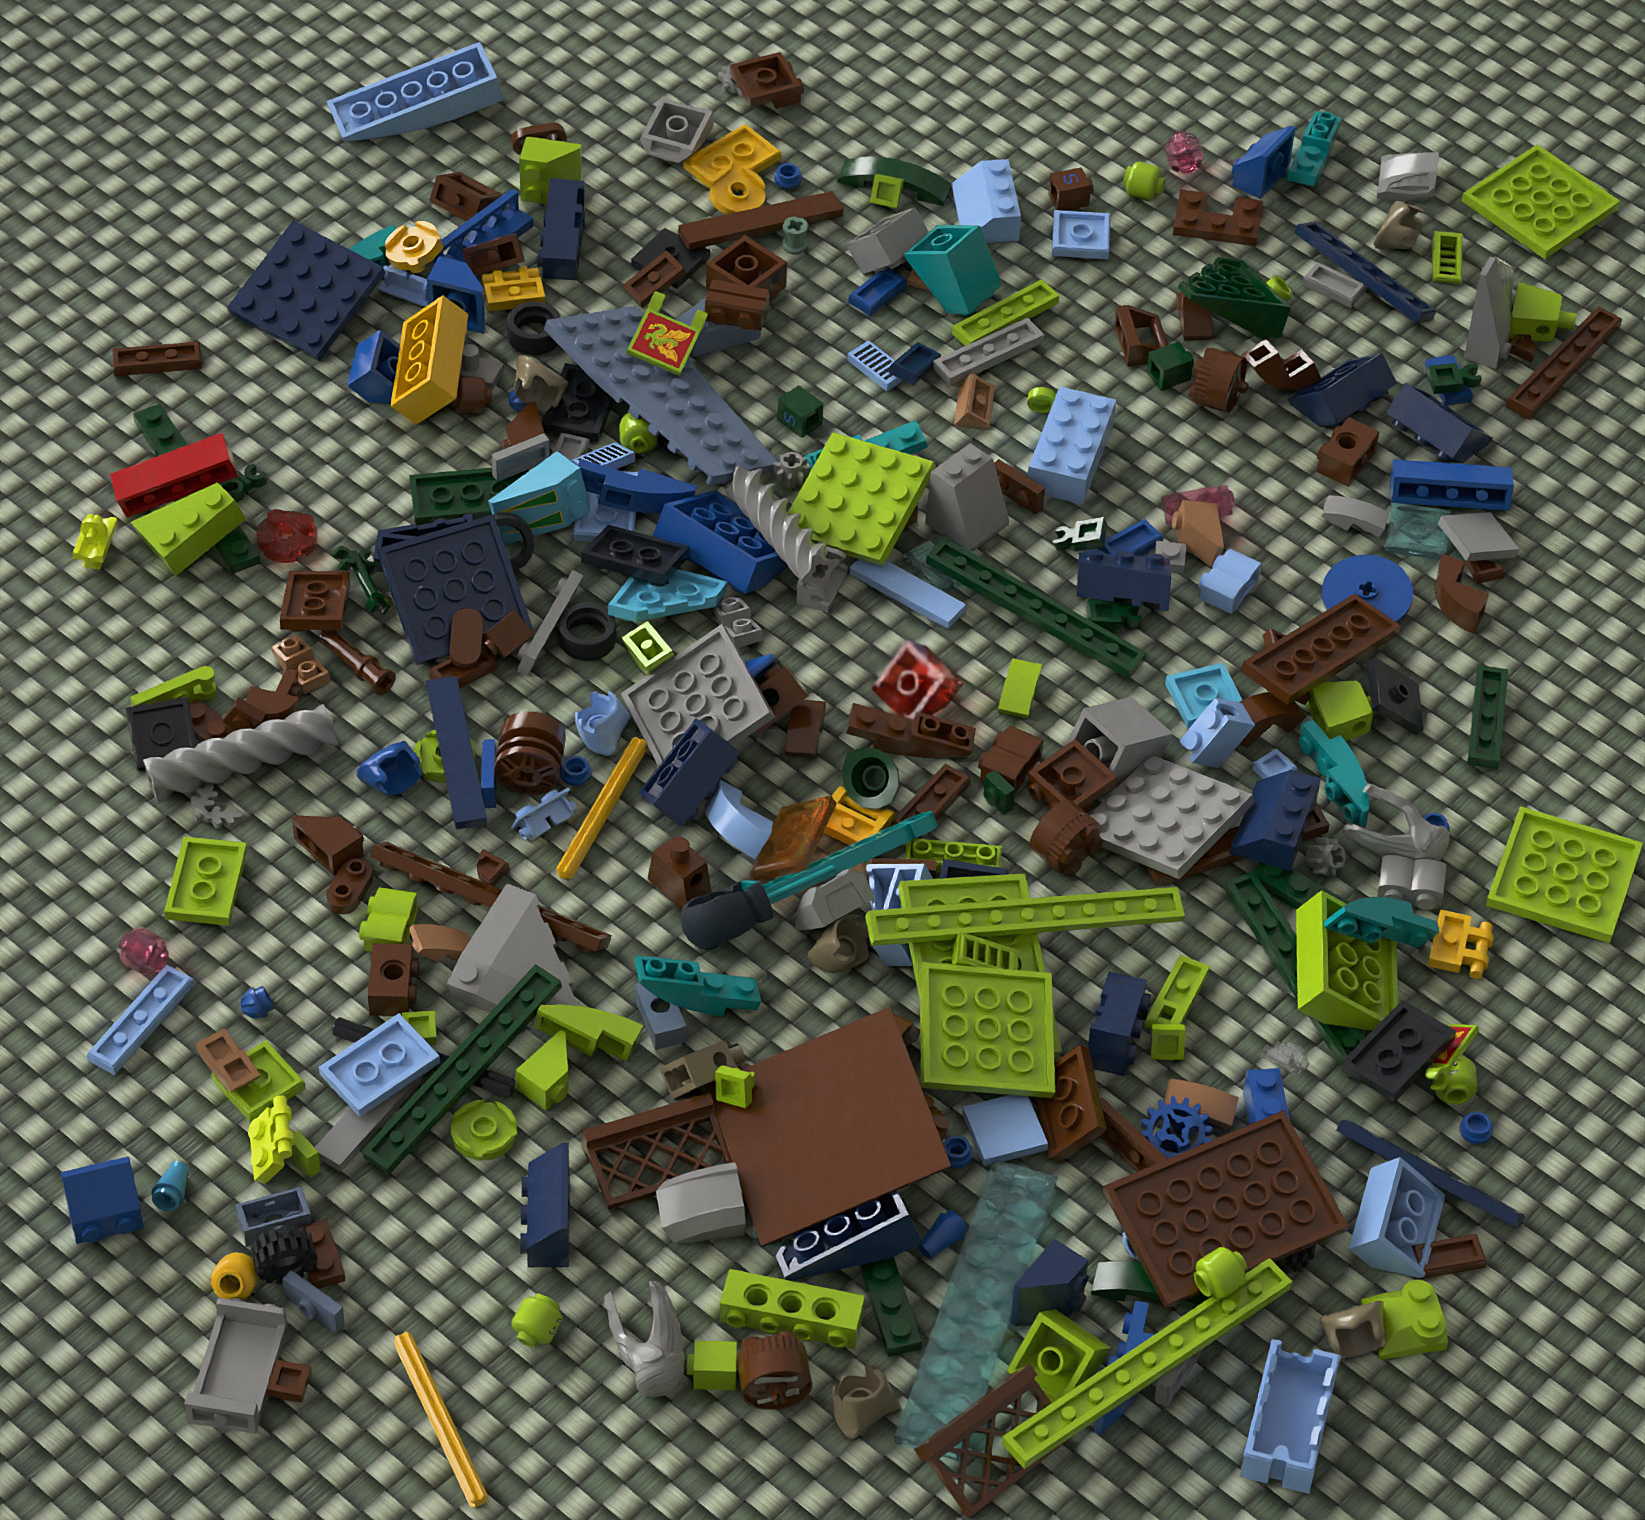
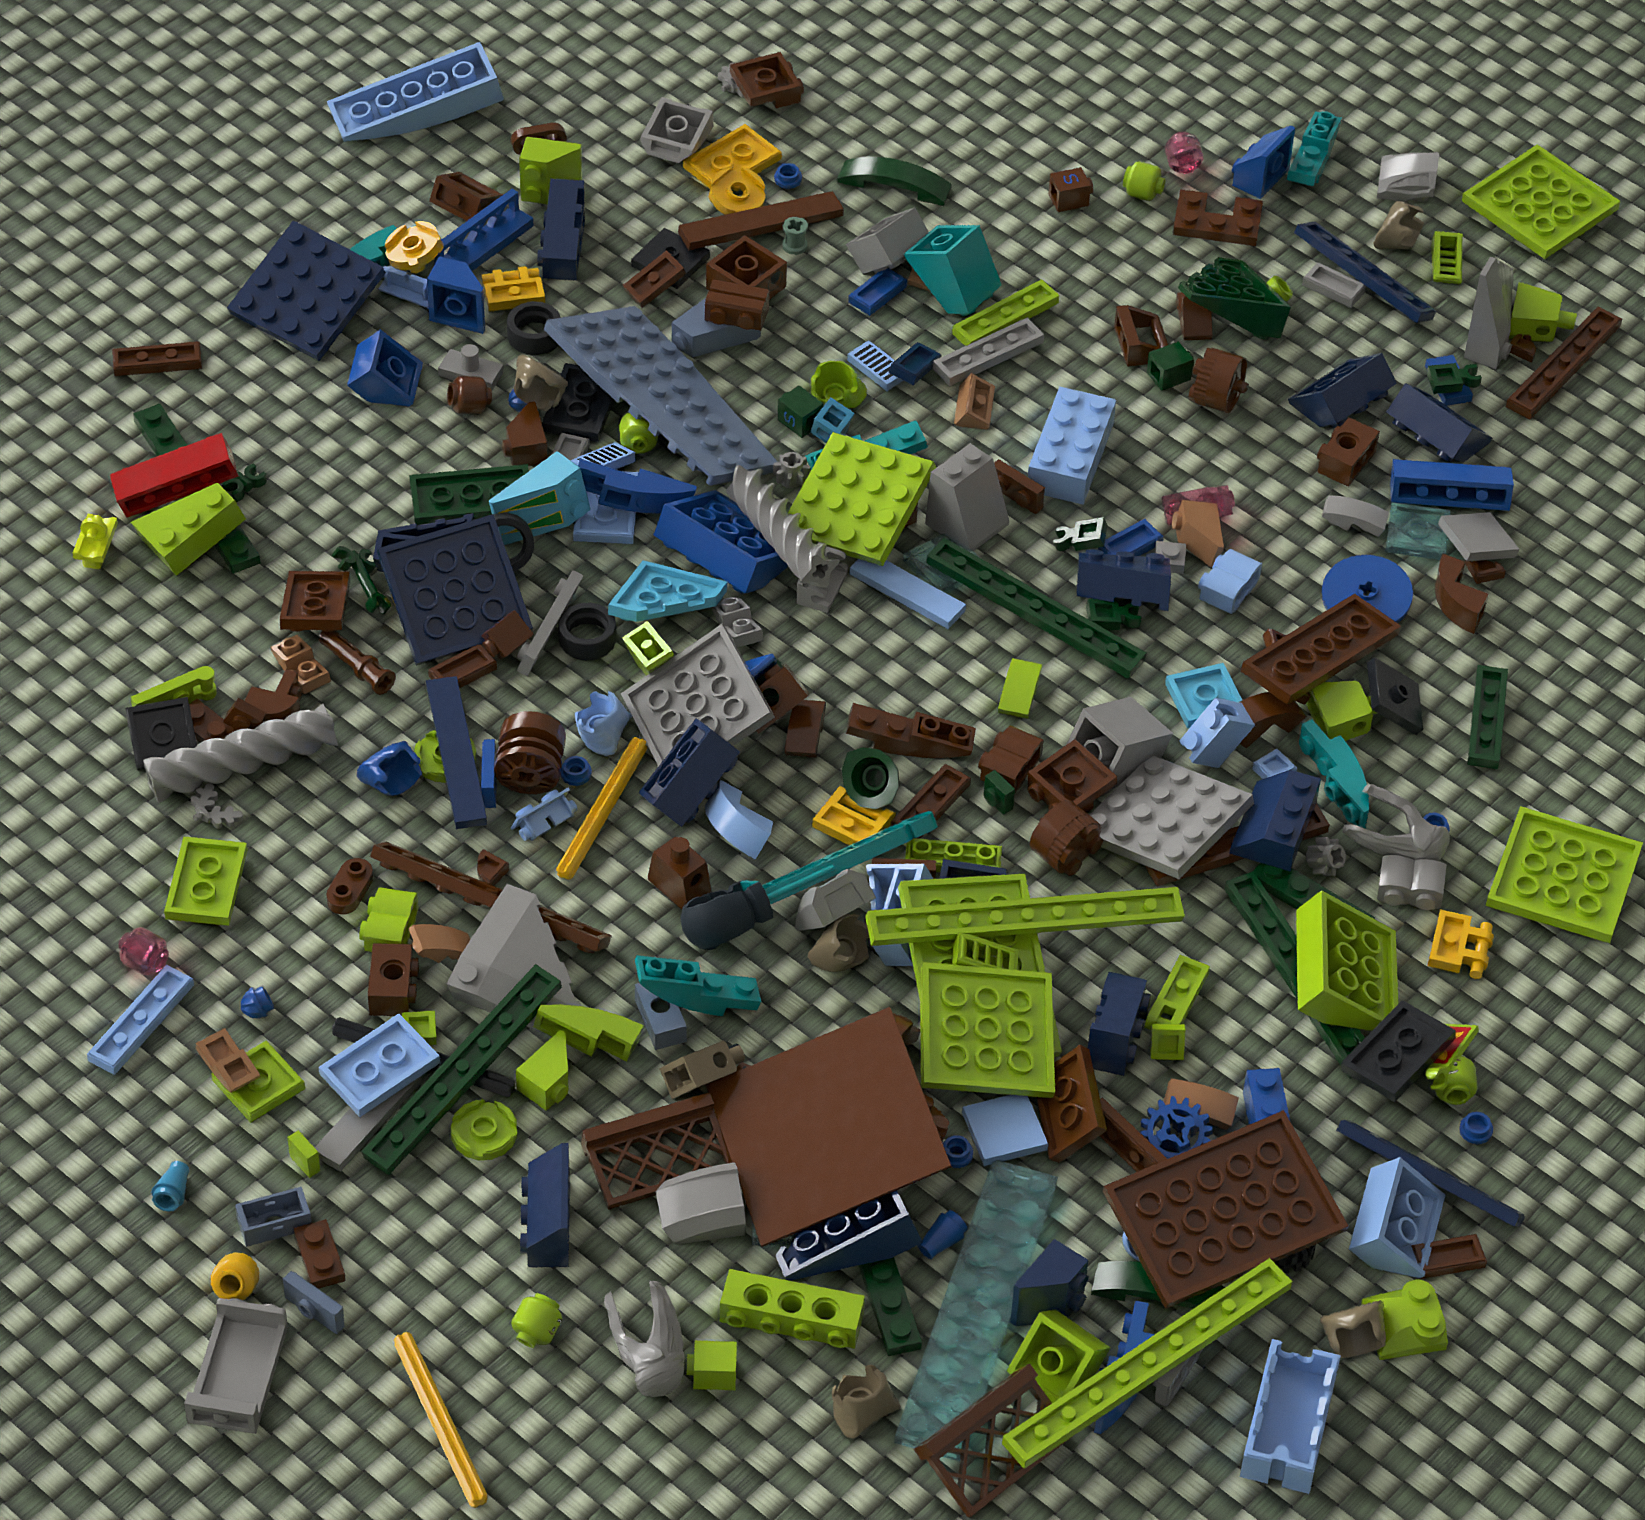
(102, 1200): blue slope -> none
(271, 1140): neon yellow plate -> none
(284, 1252): black tyre -> none
(287, 522): clear red plate -> none
(289, 1381): reddish brown plate -> none
(328, 840): reddish brown slope -> none
(429, 360): yellow brick -> none
(466, 638): reddish brown tile -> none
(493, 254): reddish brown slope -> none
(520, 457): light grey tile -> none
(635, 554): black plate -> none
(664, 339): flag -> none
(734, 1086): lime tile -> none
(774, 1371): reddish brown piece -> none
(793, 838): clear orange tile -> none
(831, 418): none -> dark azure brick
(839, 382): none -> lime hair
(886, 190): lime tile -> none
(917, 682): clear red slope -> none
(989, 199): light blue slope -> none
(1041, 399): lime tile -> none
(1081, 234): light blue plate -> none
(1220, 1273): lime head -> none
(1287, 1057): clear slope -> none
(1291, 373): reddish brown brick -> none
(1382, 917): teal slope -> none

